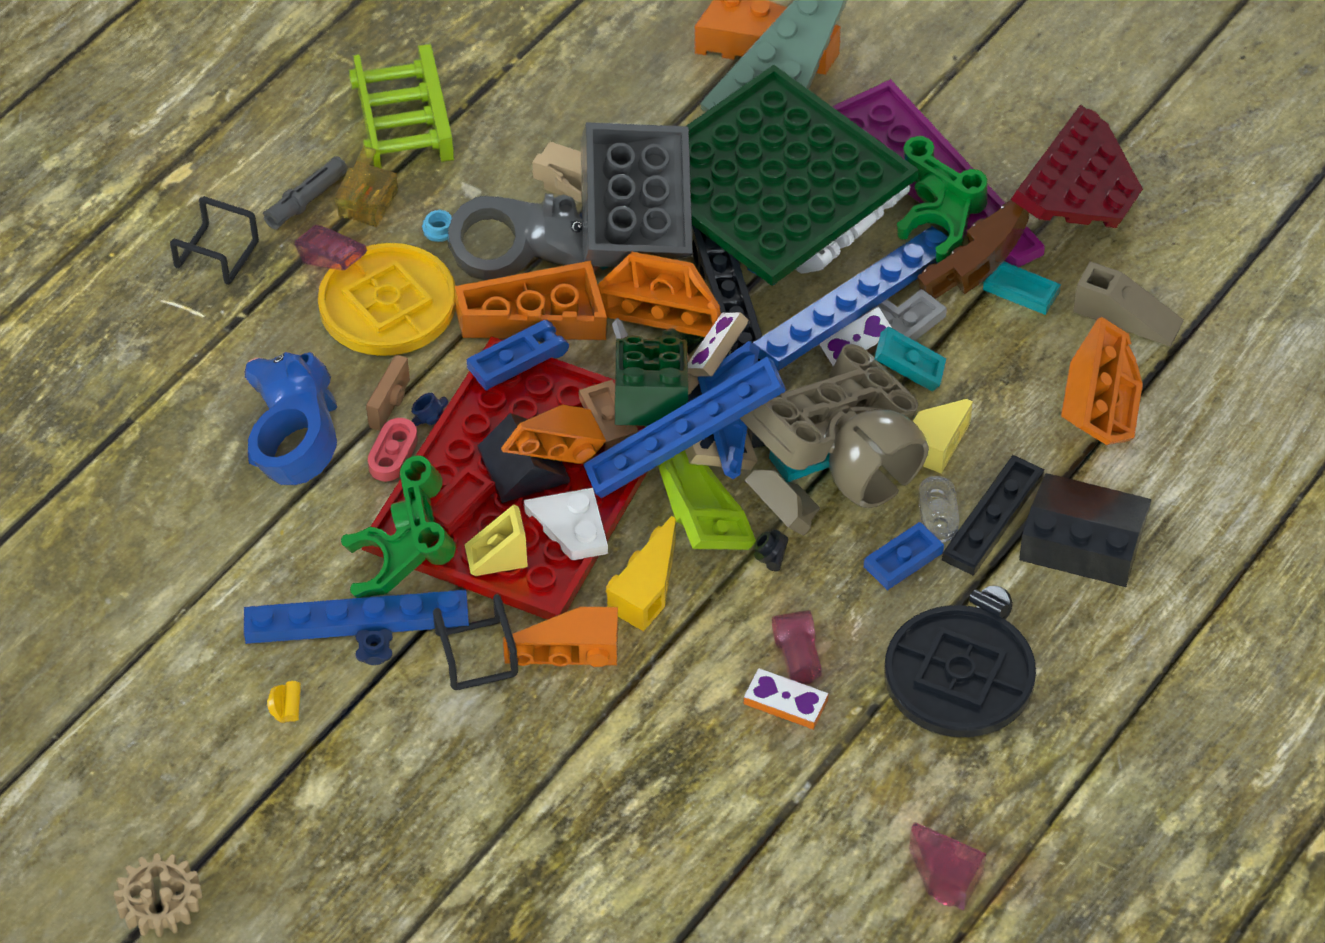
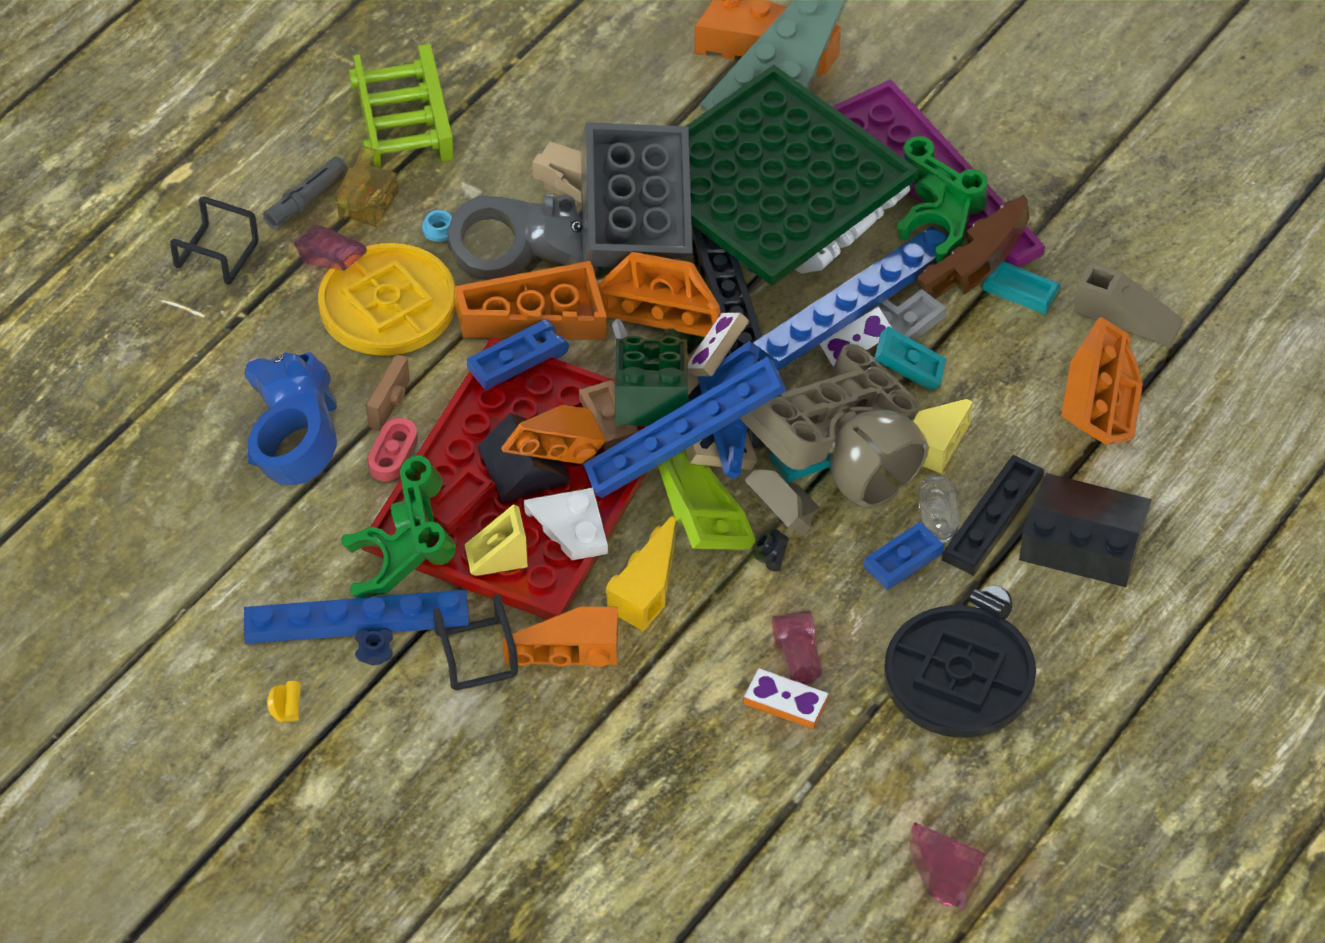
(143, 910): tan gear -> none
(428, 409): dark blue plate -> none
(1081, 175): dark red plate -> none

